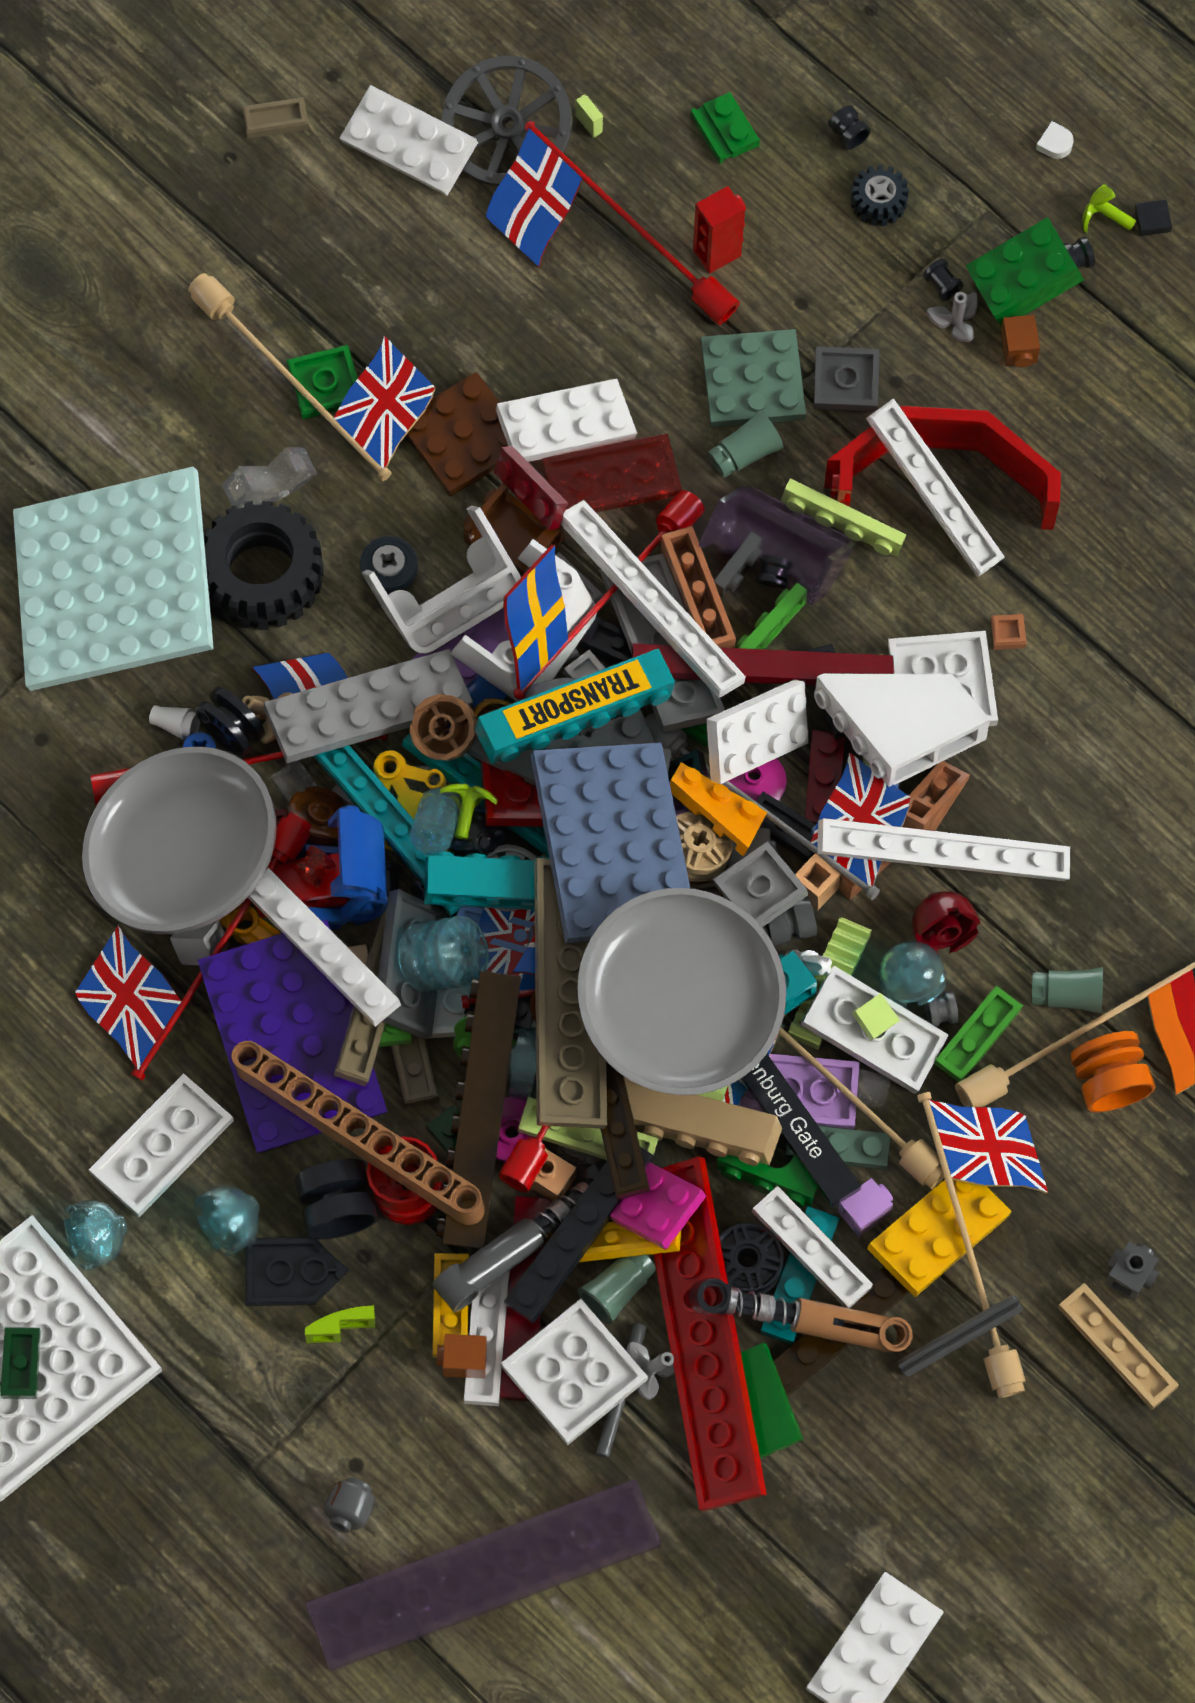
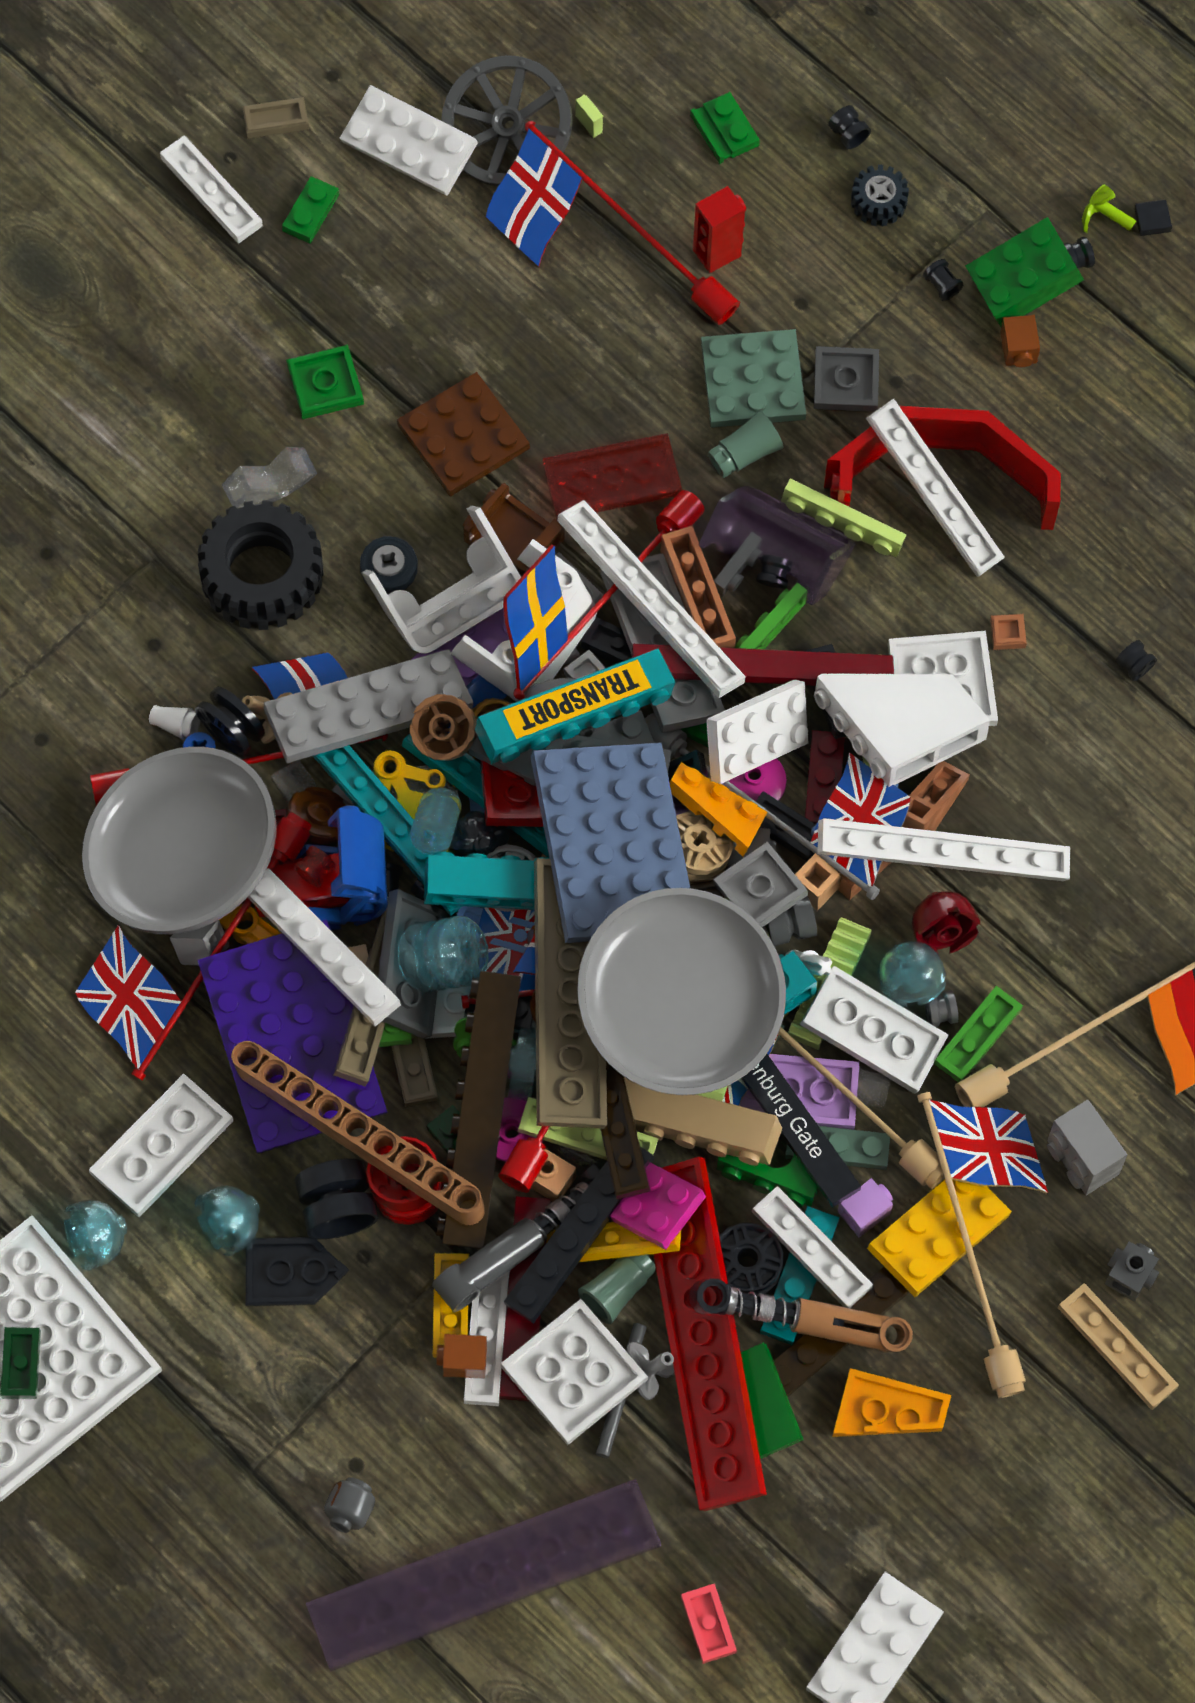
(112, 579): light aqua plate -> none
(211, 189): none -> white plate
(310, 210): none -> green plate
(329, 1327): lime slope -> none
(377, 406): flag -> none
(470, 799): lime plant -> none
(530, 487): dark red plate -> none
(567, 420): white plate -> none
(708, 1623): none -> coral plate
(875, 1016): yellowish green tile -> none
(888, 1407): none -> light orange wing
(960, 1335): dark grey axle -> none
(963, 308): light grey plant -> none
(1055, 141): white tile -> none
(1069, 989): sand green plant -> none
(1086, 1148): none -> light grey brick
(1112, 1071): orange wheel -> none
(1136, 660): none -> black wheel

